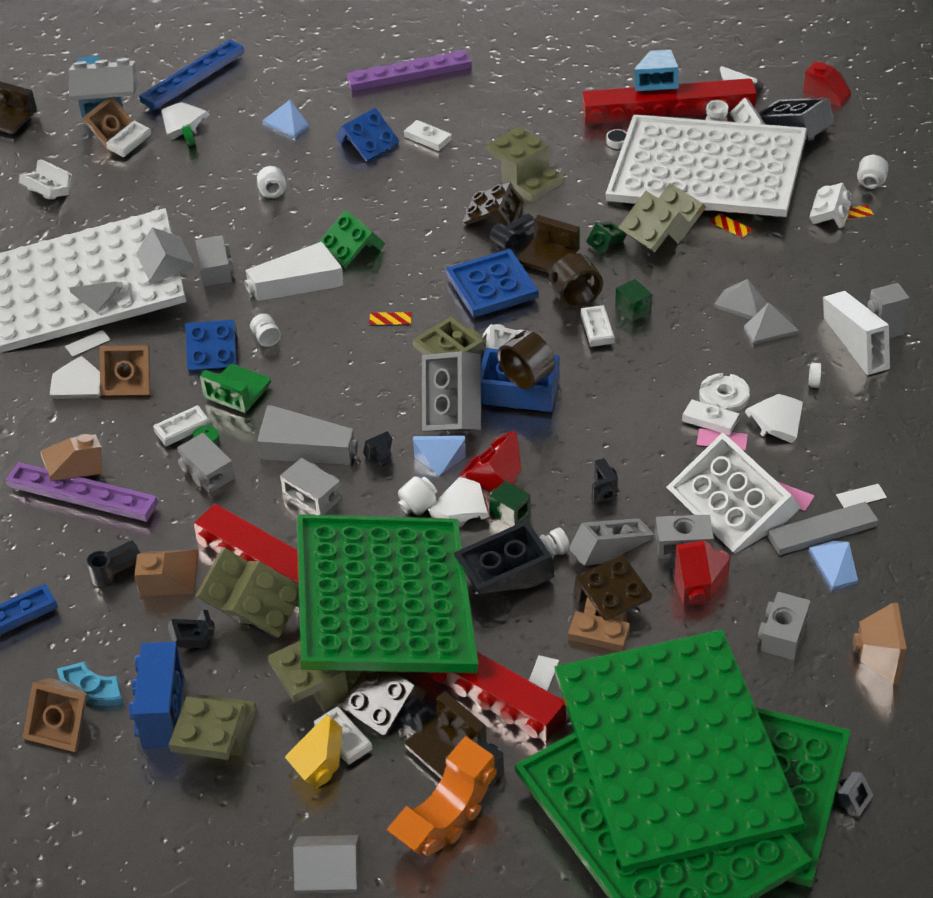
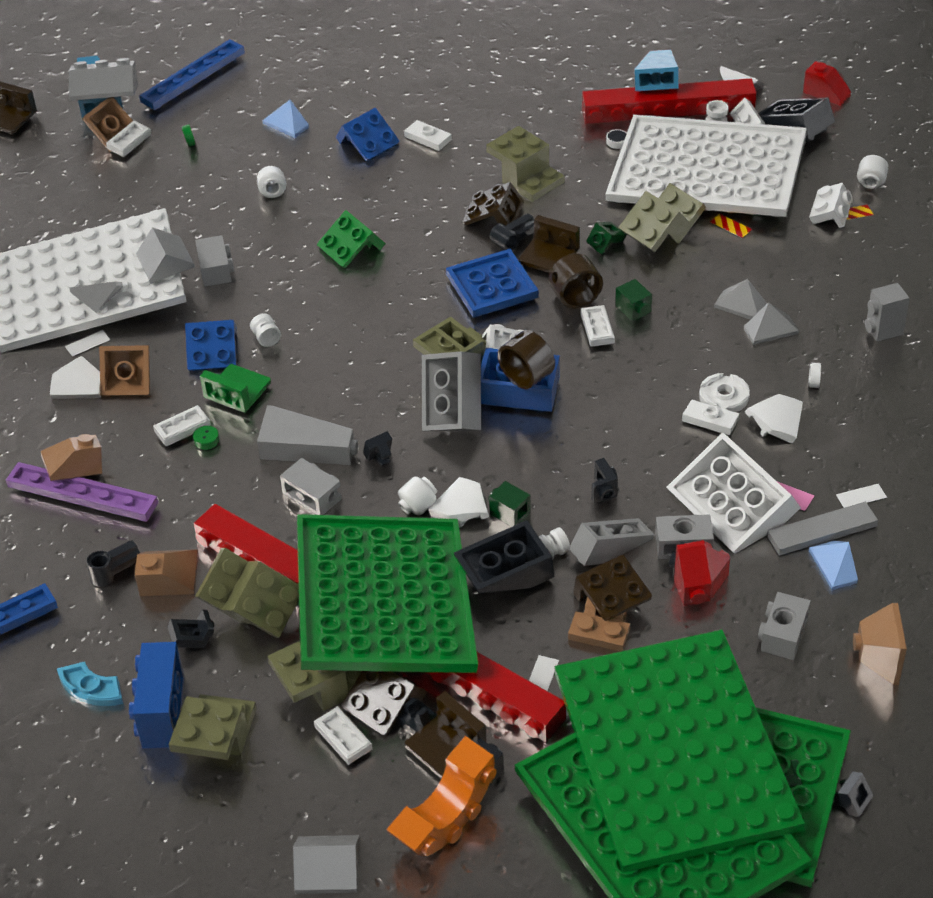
(47, 180): white bracket -> none
(55, 714): medium nougat slope -> none
(180, 115): white slope -> none
(205, 463): light grey brick -> none
(295, 273): white slope -> none
(318, 752): yellow slope -> none
(390, 318): sticker -> none
(408, 70): medium lavender plate -> none
(439, 452): light blue slope -> none
(496, 463): red slope -> none
(707, 436): bright pink sticker -> none
(859, 330): white slope -> none

